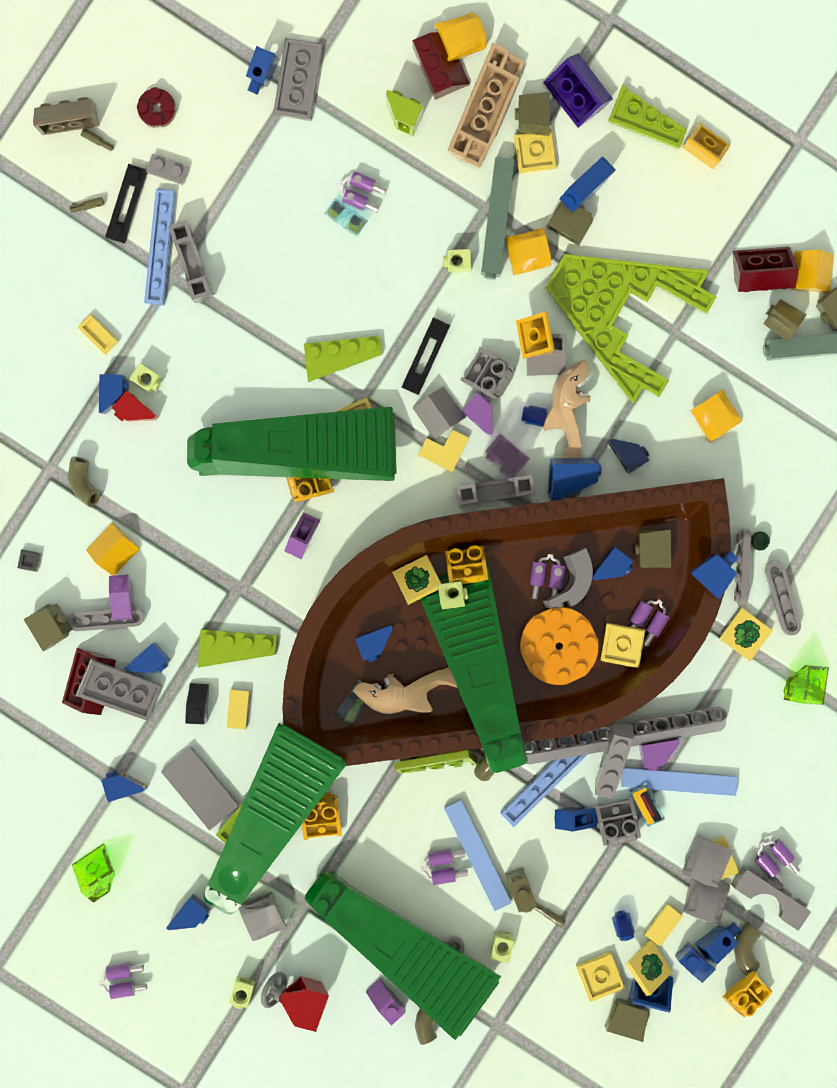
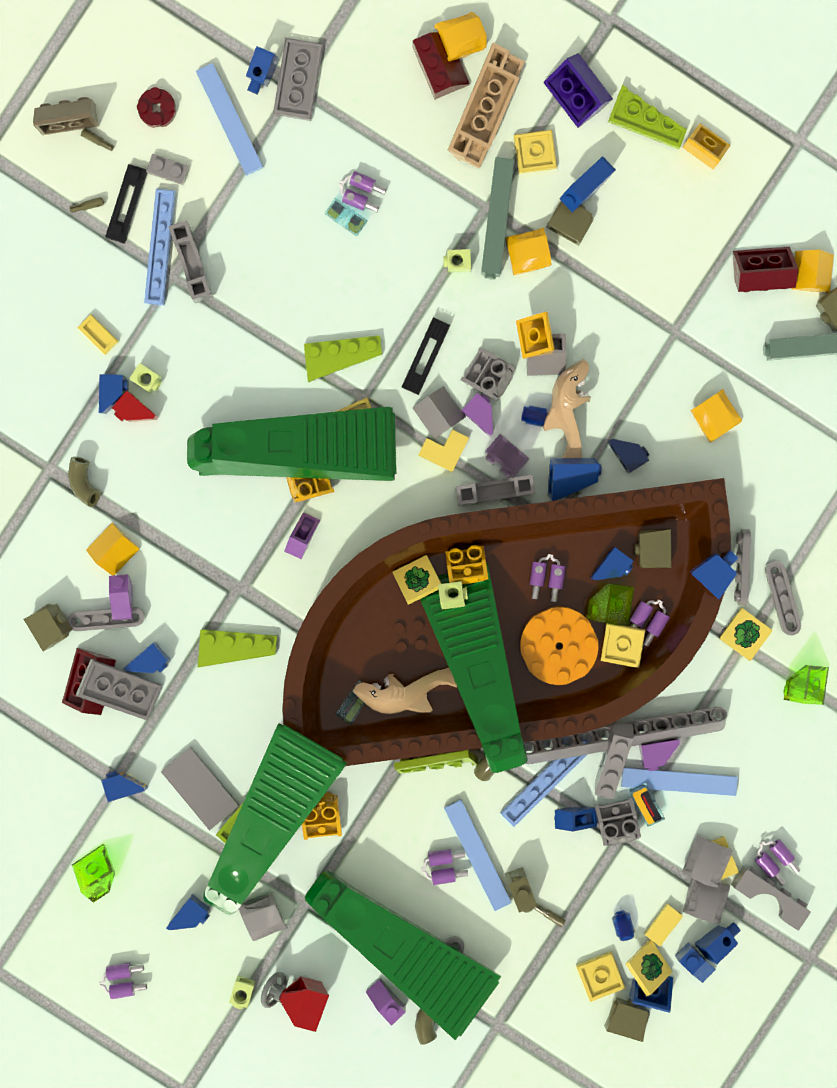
(29, 560): dark grey tile -> none
(197, 704): black slope -> none
(229, 119): none -> light blue tile
(238, 709): light yellow tile -> none
(373, 643): blue slope -> none
(404, 112): lime slope -> none
(505, 954): yellowish green brick -> none
(534, 113): olive torso -> none
(579, 581): light grey arch -> none
(595, 291): lime wing -> none
(611, 605): none -> clear neon green slope
(744, 950): olive cylinder -> none
(747, 995): yellow slope -> none
(760, 541): dark green plate -> none
(784, 319): olive torso -> none

